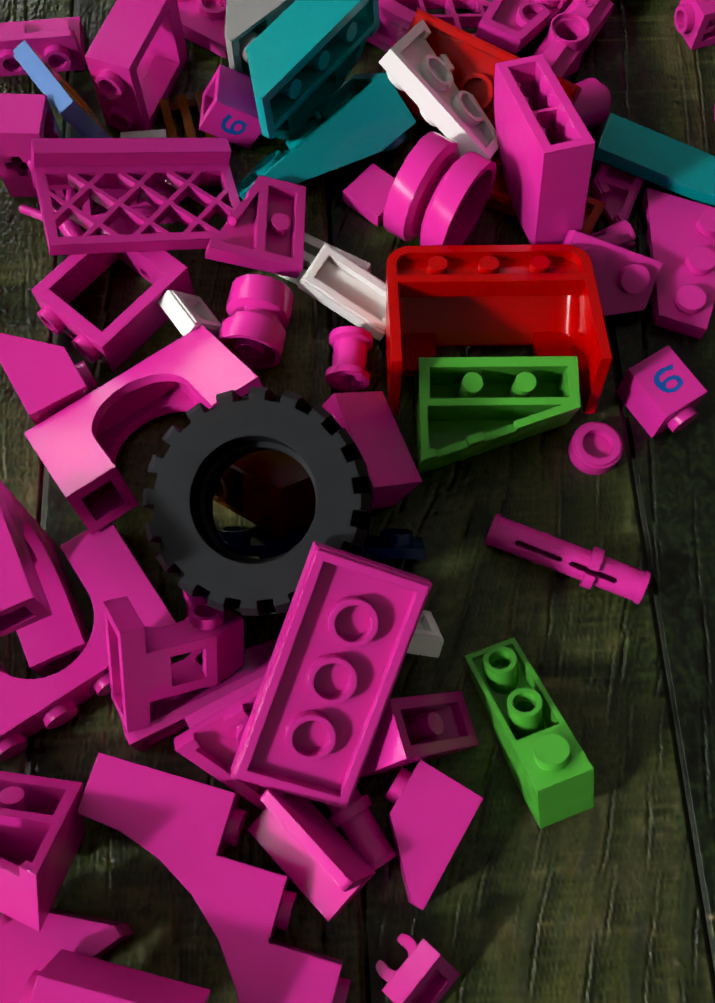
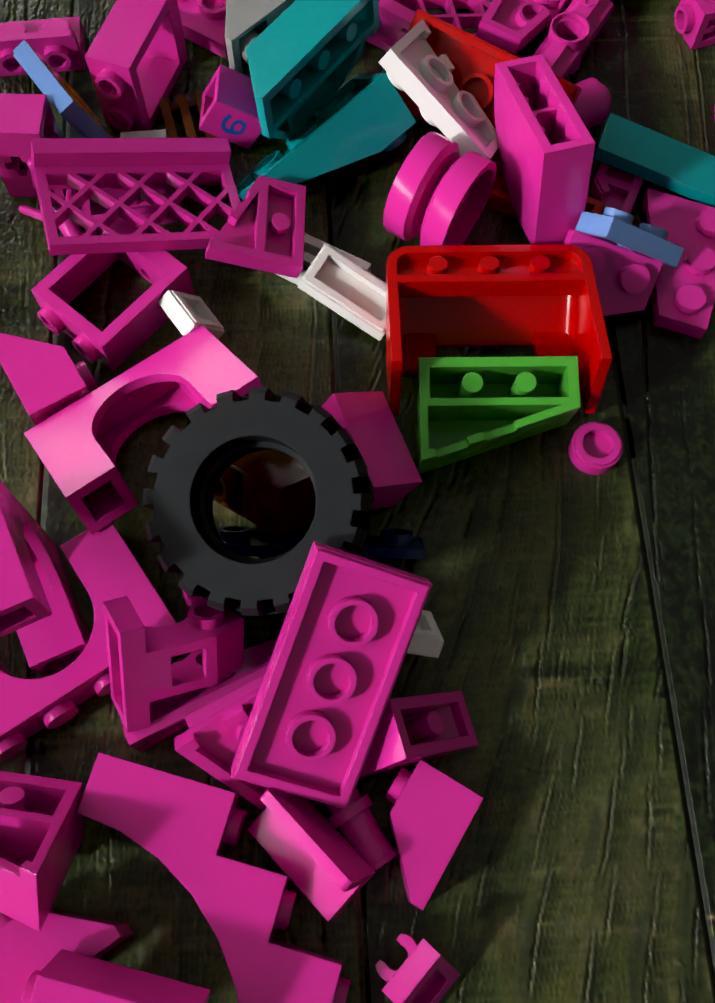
(257, 320): dark pink wheel -> none
(349, 358): dark pink bush -> none
(369, 193): dark pink tile -> none
(532, 734): bright green slope -> none
(568, 559): dark pink pin -> none
(616, 229): none -> medium blue plate
(661, 392): dark pink brick -> none

